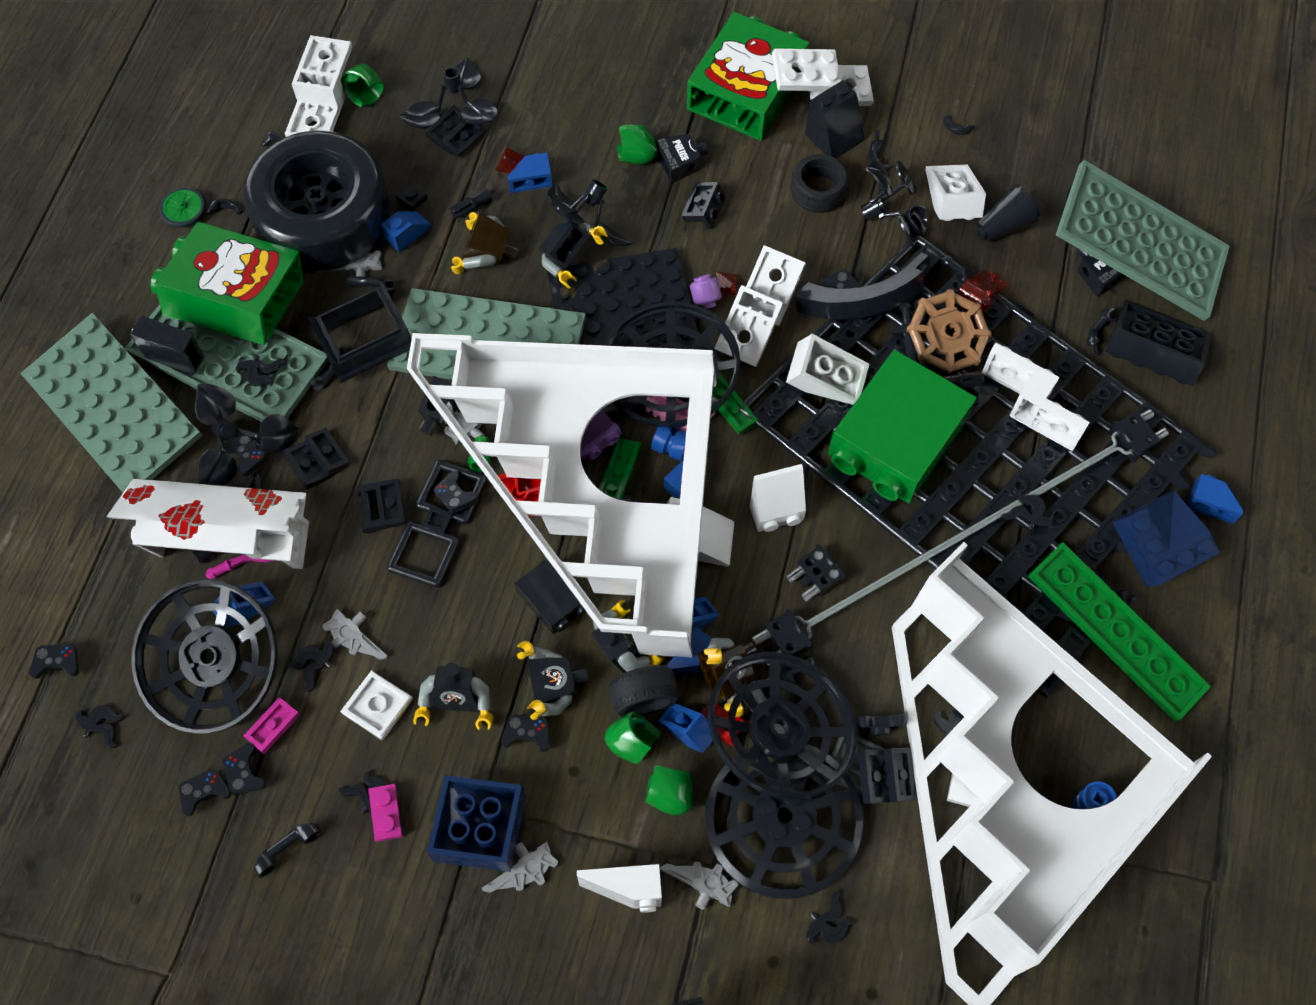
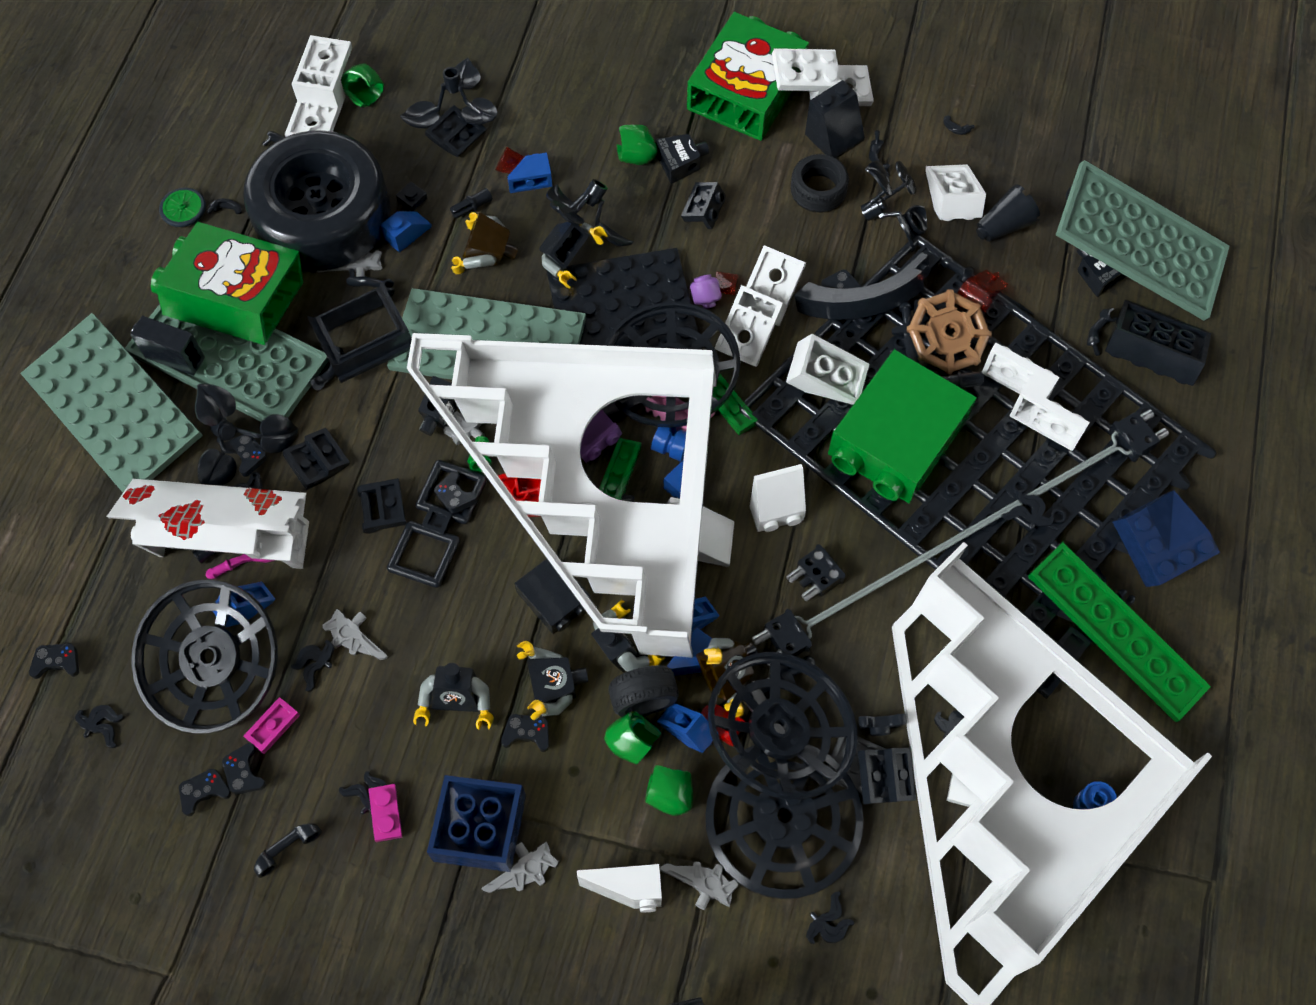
(252, 367): black piece -> none
(376, 705): white tile -> none
(1214, 499): blue slope -> none

